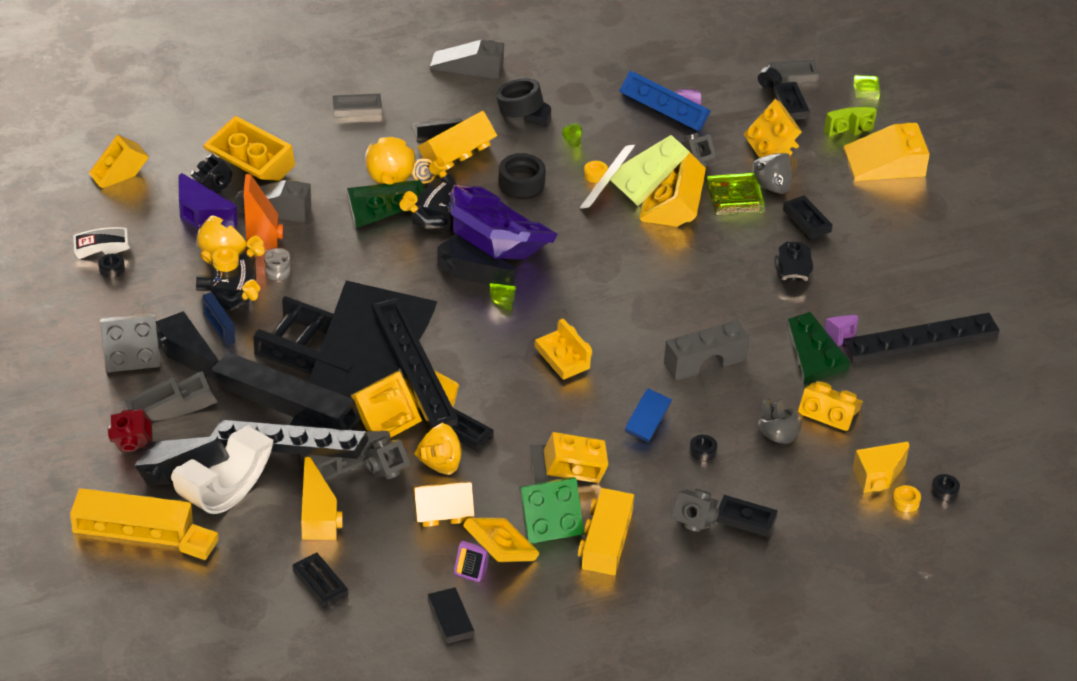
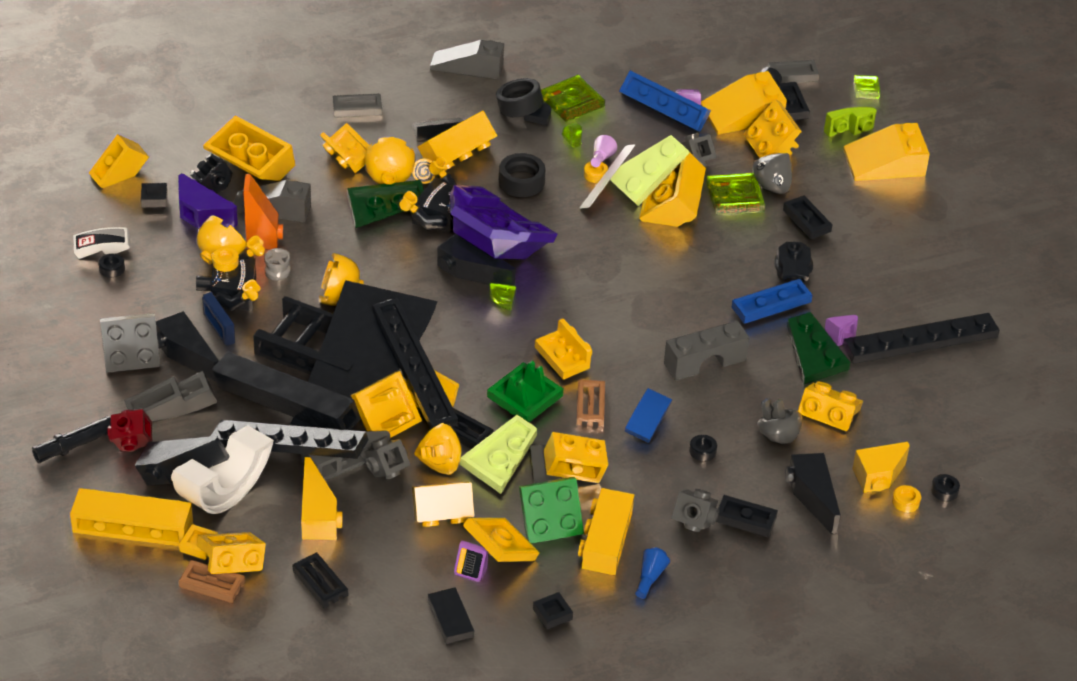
(64, 443): none -> black pin
(154, 195): none -> black plate
(210, 585): none -> medium nougat tile
(232, 552): none -> yellow bracket
(335, 277): none -> yellow cylinder
(347, 146): none -> yellow bracket
(500, 453): none -> yellowish green wing
(525, 391): none -> green plate
(552, 610): none -> black plate
(572, 98): none -> clear neon green tile
(590, 417): none -> medium nougat tile
(604, 148): none -> lavender cone
(653, 564): none -> blue cone
(742, 102): none -> yellow slope
(771, 301): none -> blue plate
(814, 488): none -> black slope

